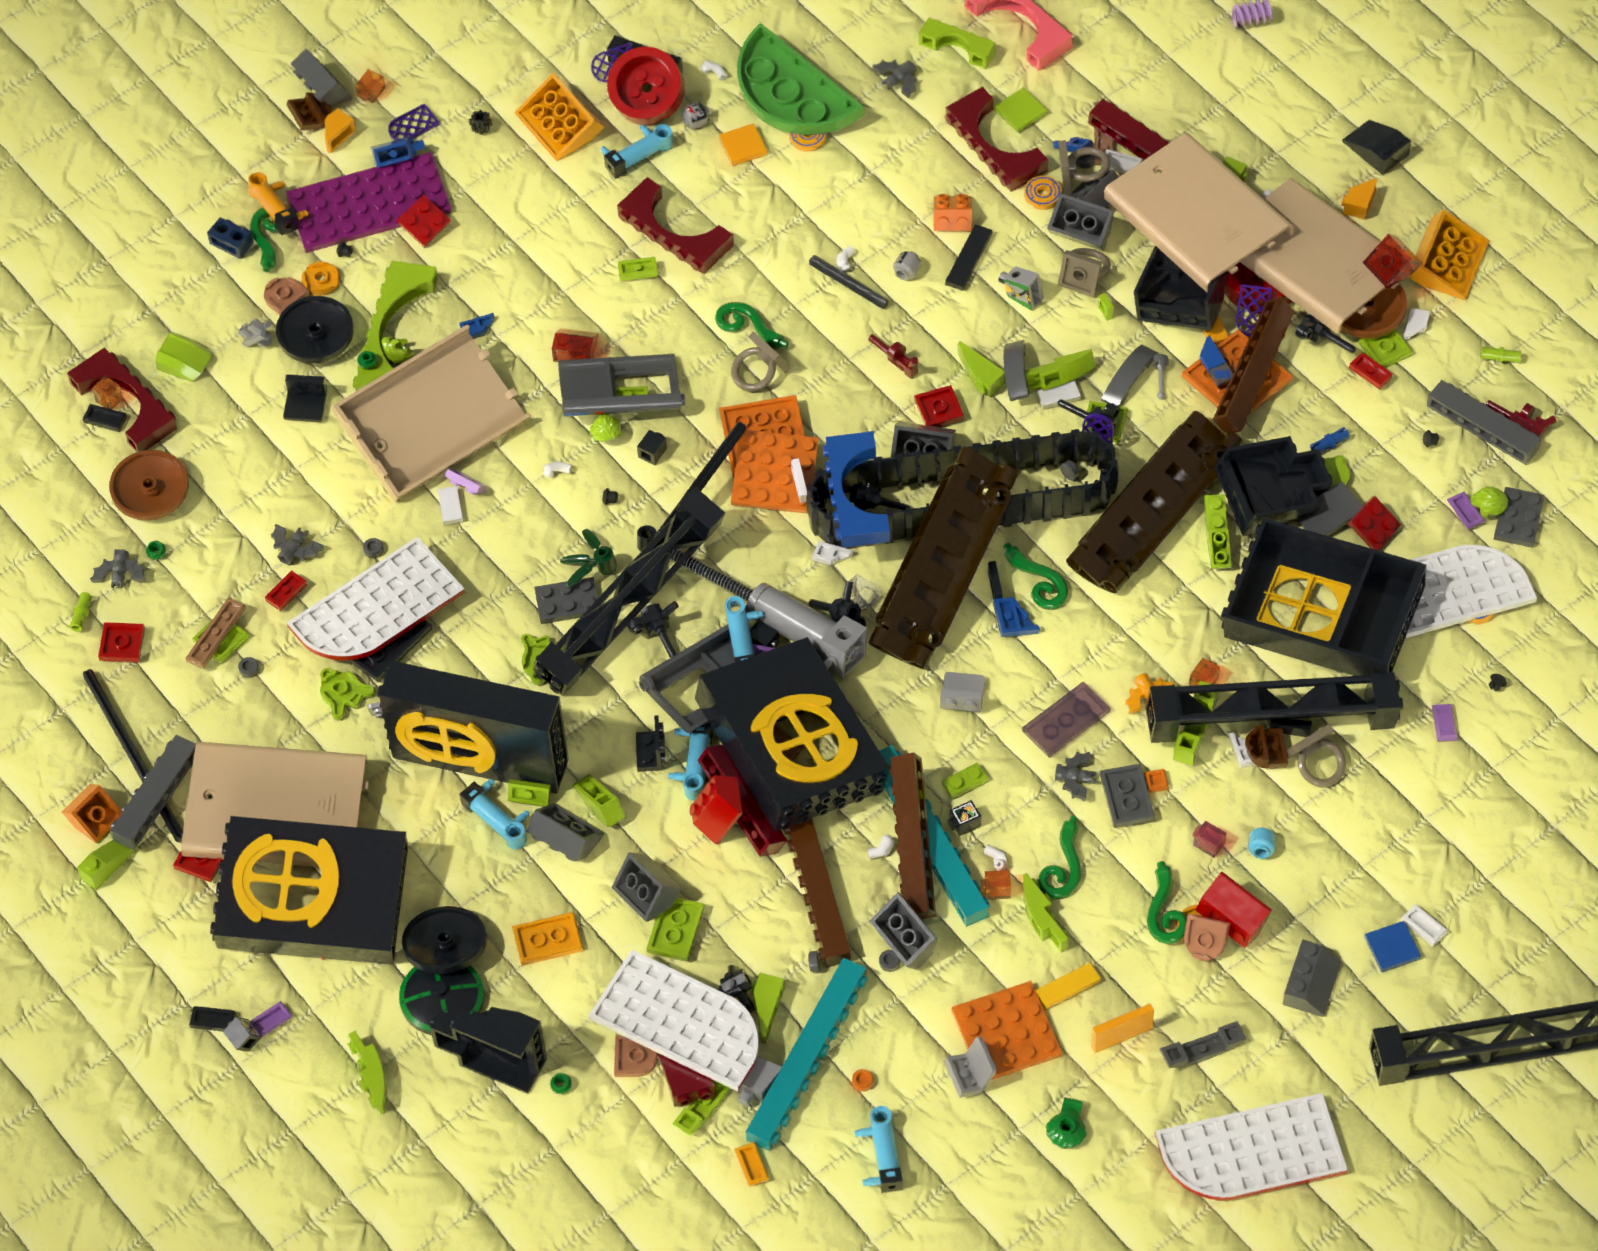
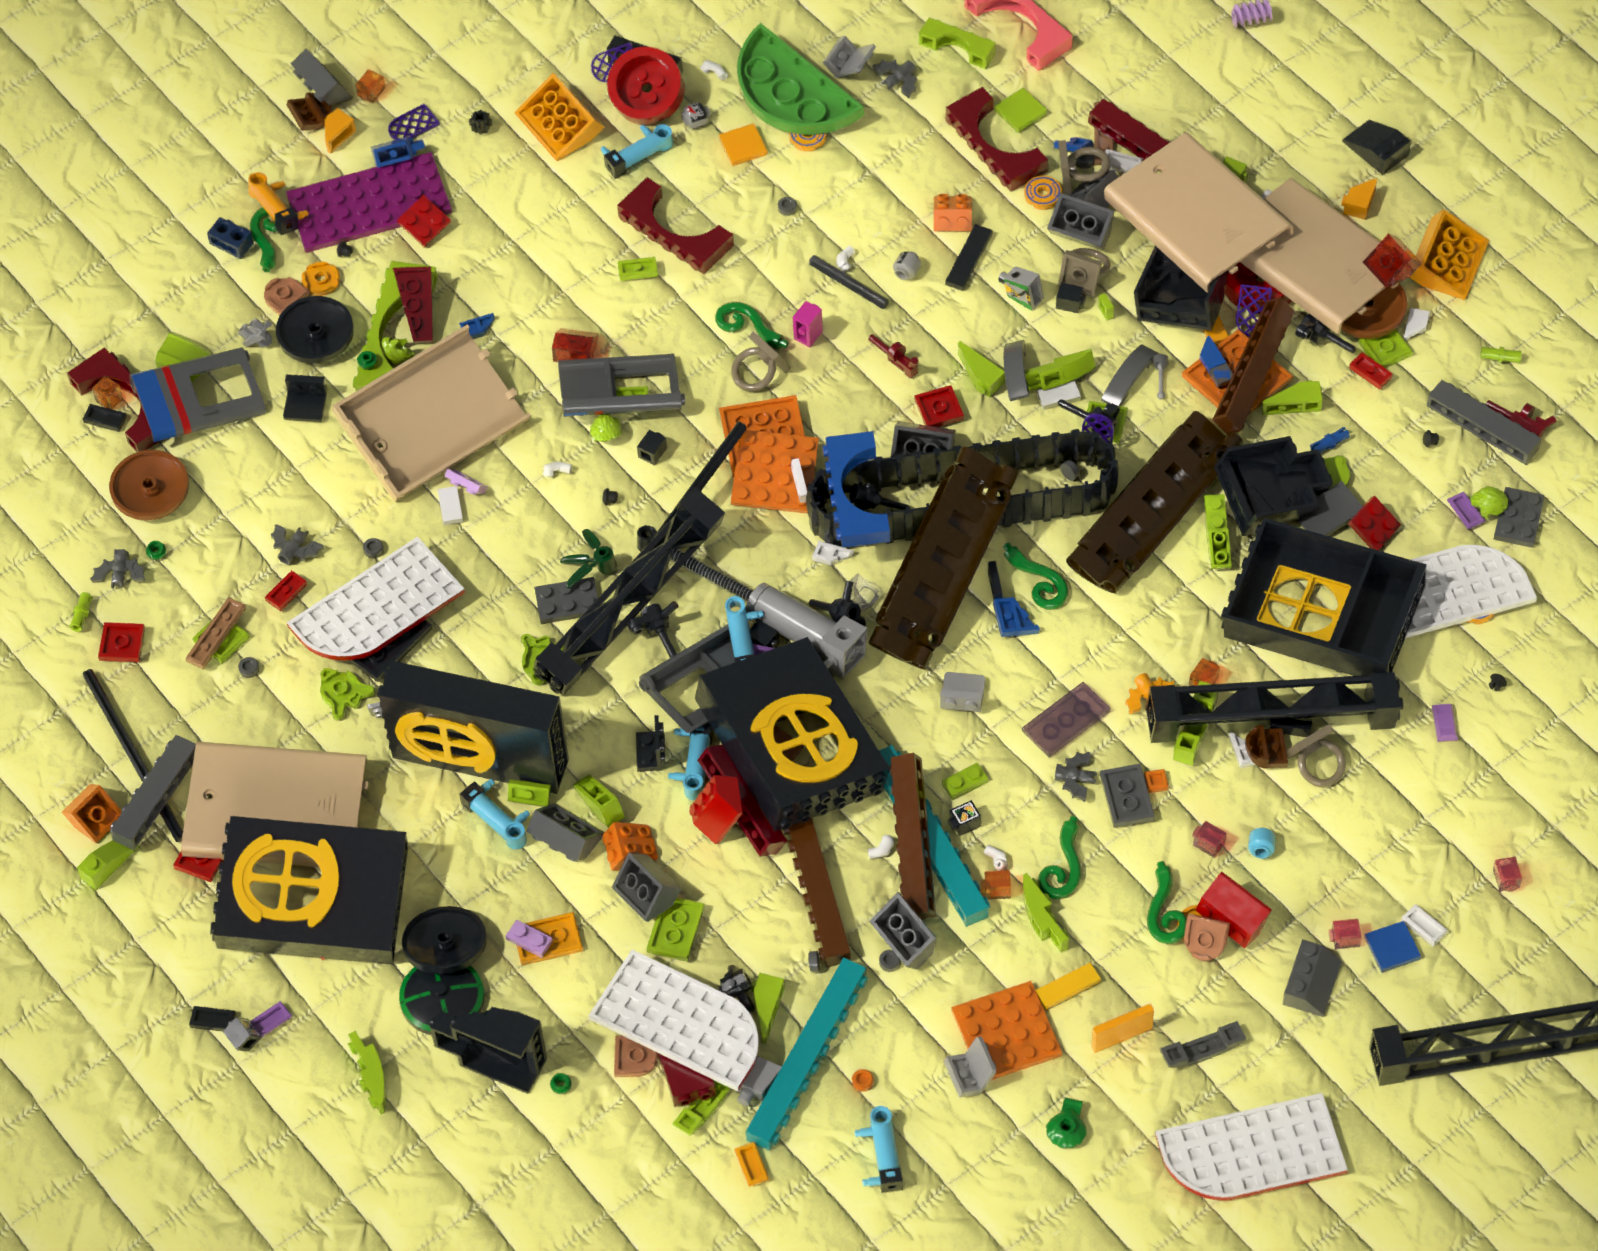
(173, 404): none -> dark grey piece
(416, 296): none -> dark red wing
(529, 938): none -> lavender plate
(626, 838): none -> orange bracket
(787, 206): none -> dark grey tile
(807, 324): none -> dark pink brick
(846, 58): none -> light grey bracket
(1070, 298): none -> black brick
(1296, 399): none -> lime slope
(1345, 934): none -> clear pink brick
(1507, 874): none -> clear pink brick

